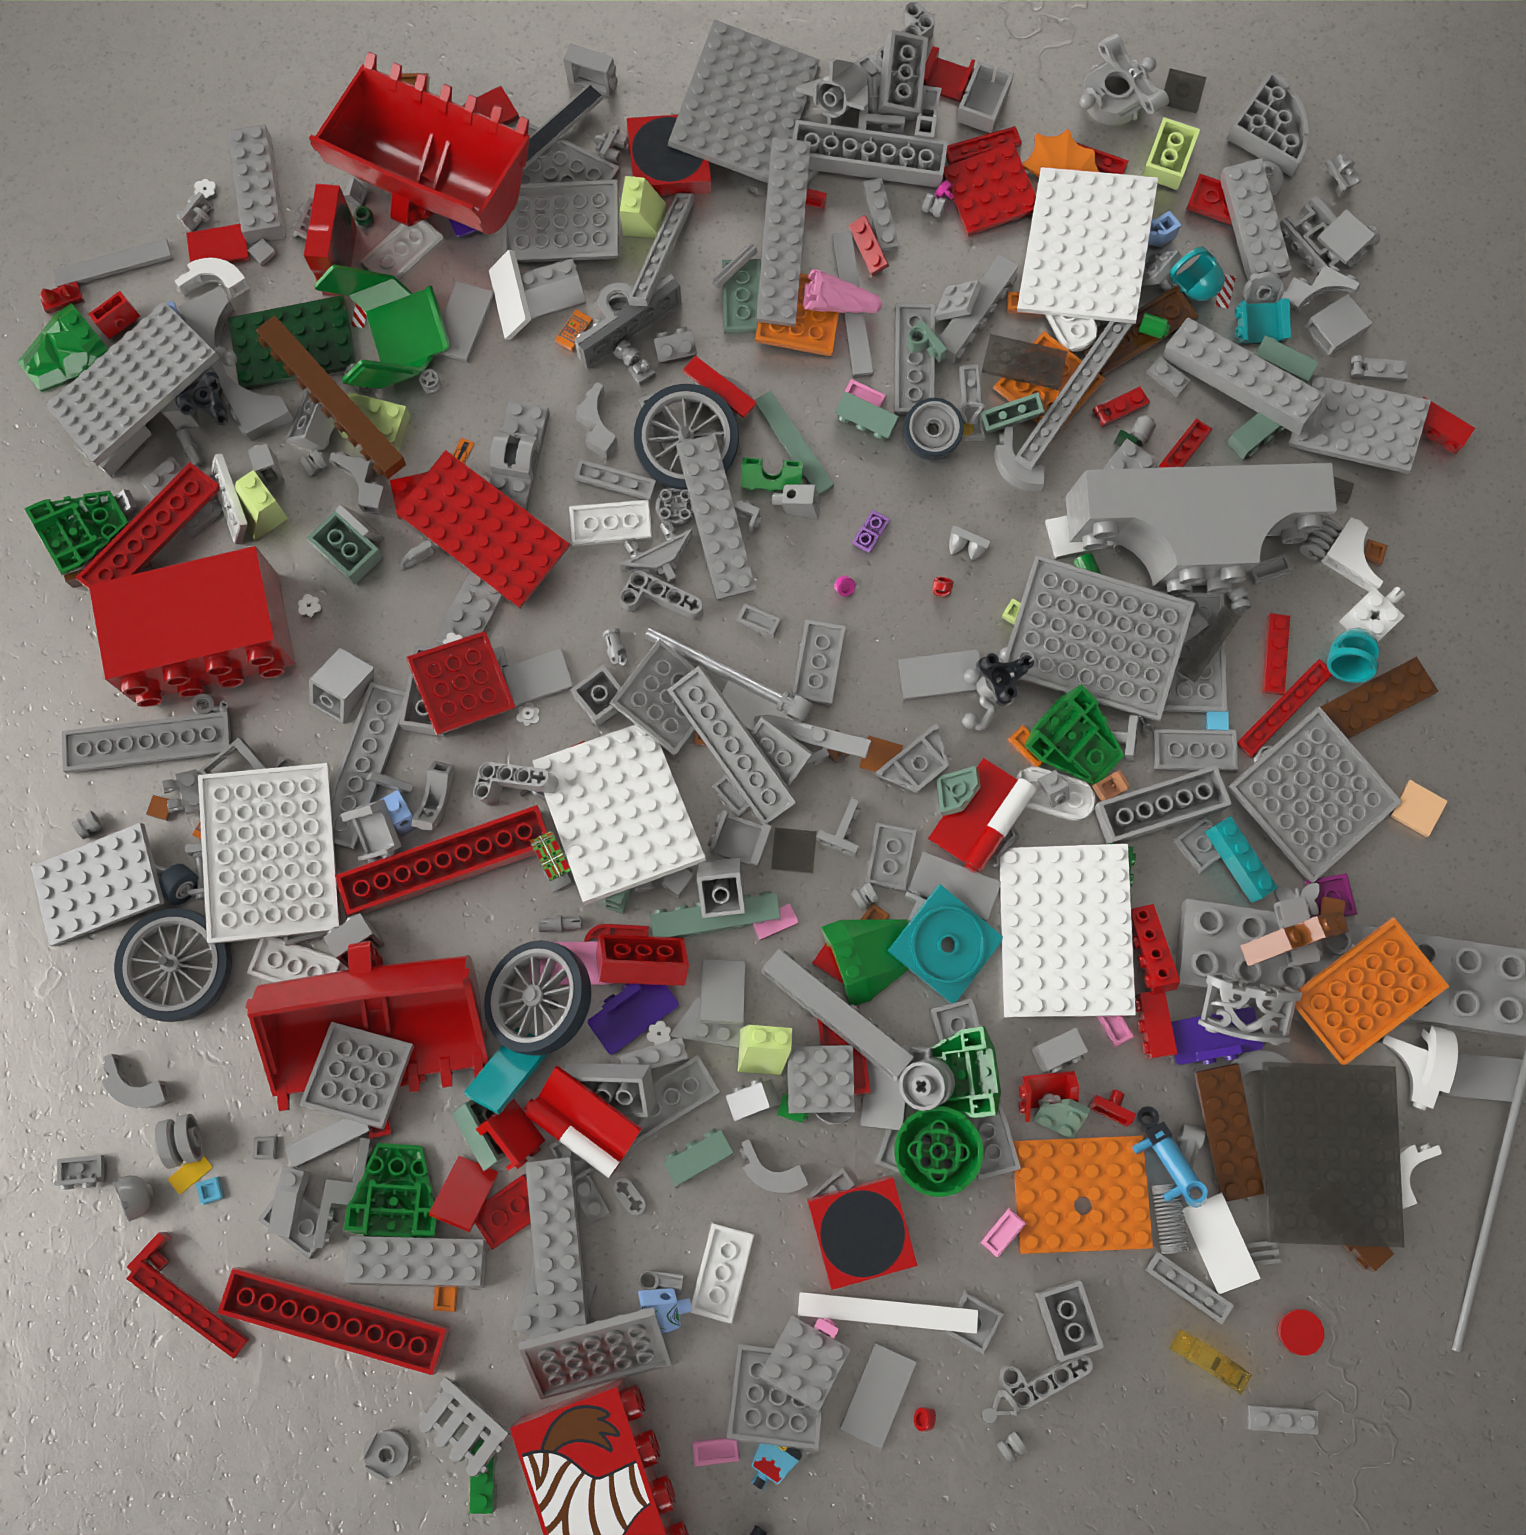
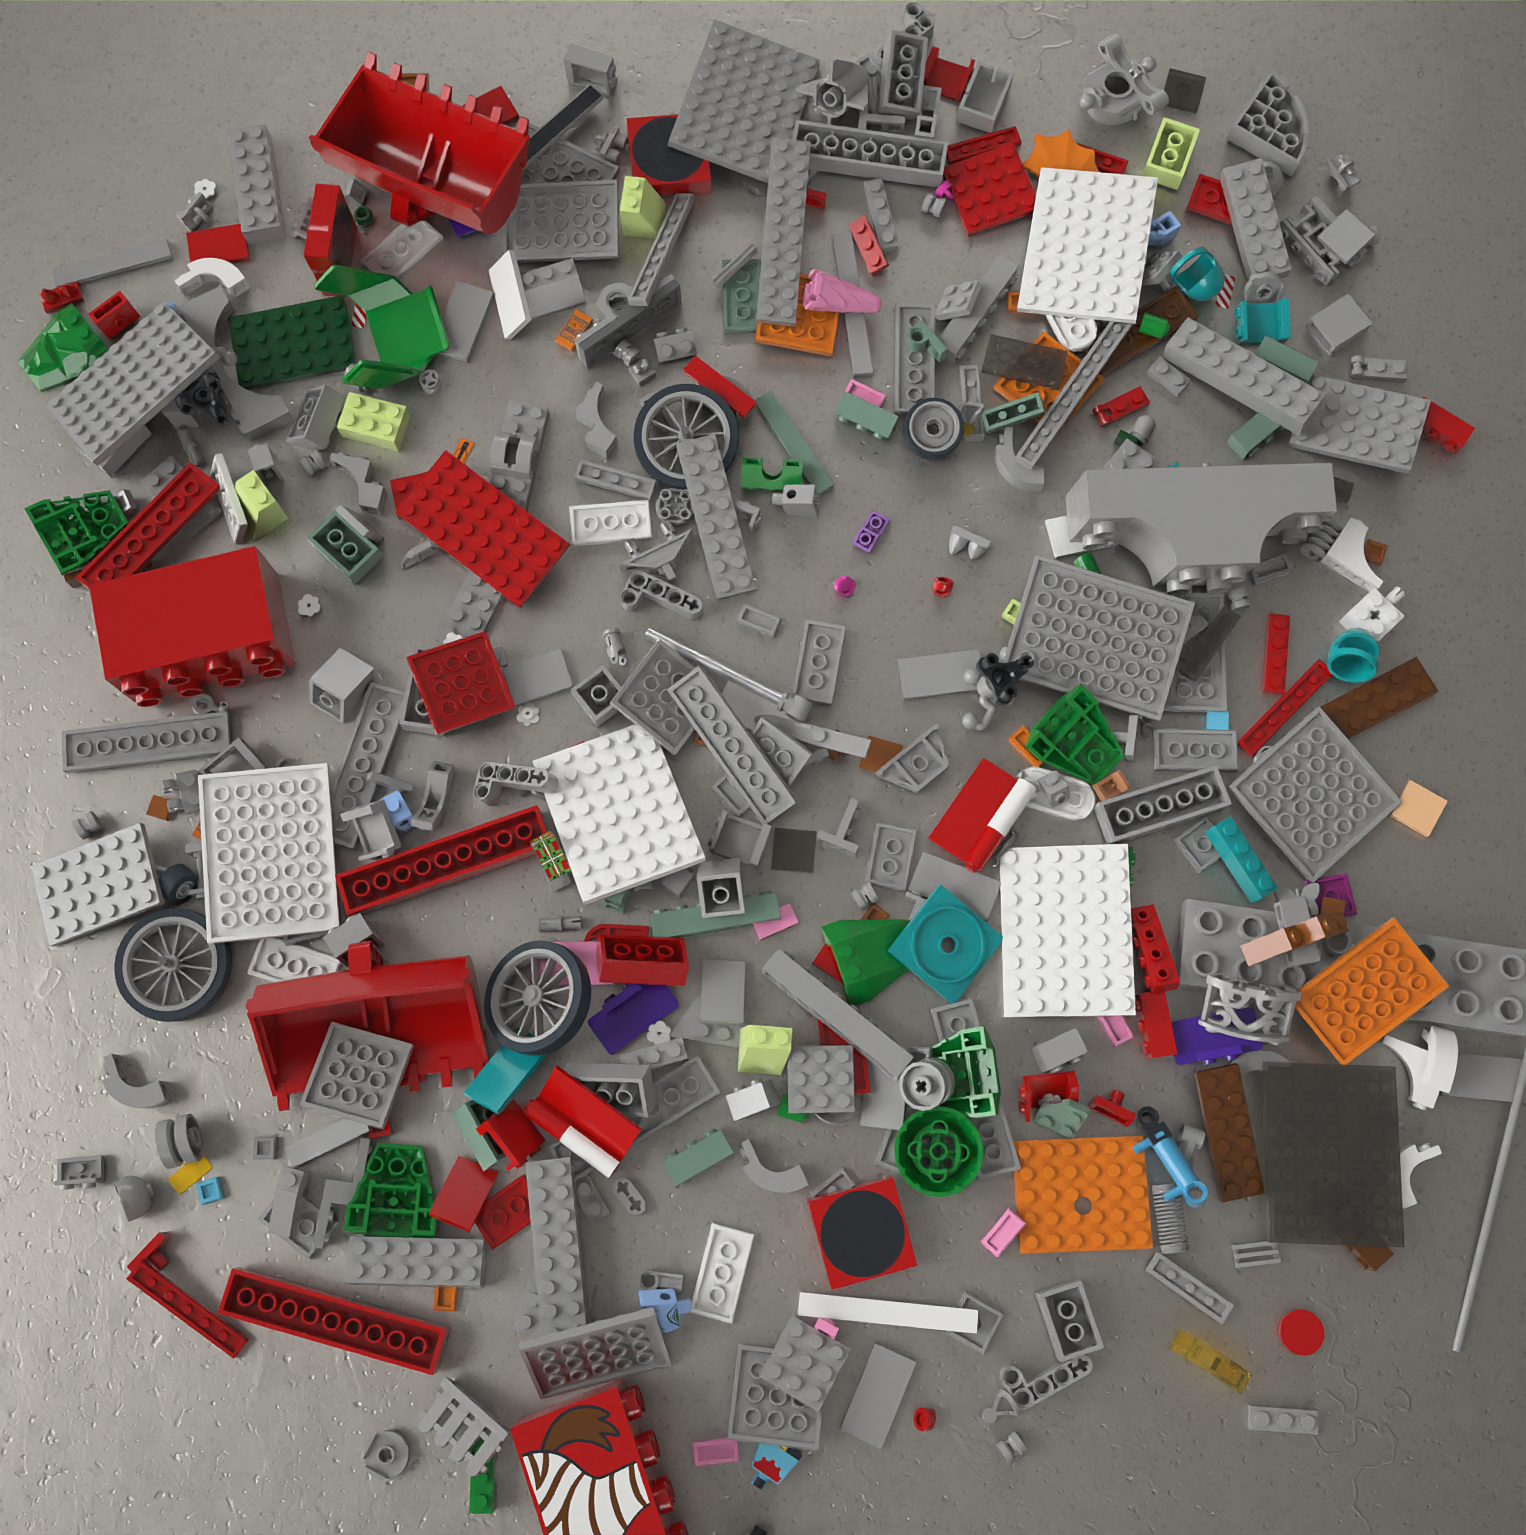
(262, 252): light grey tile -> none
(331, 398): reddish brown brick -> none
(957, 789): sand green plate -> none
(1187, 445): red tile -> none
(1220, 1244): white tile -> none
(1328, 280): light grey arch -> none

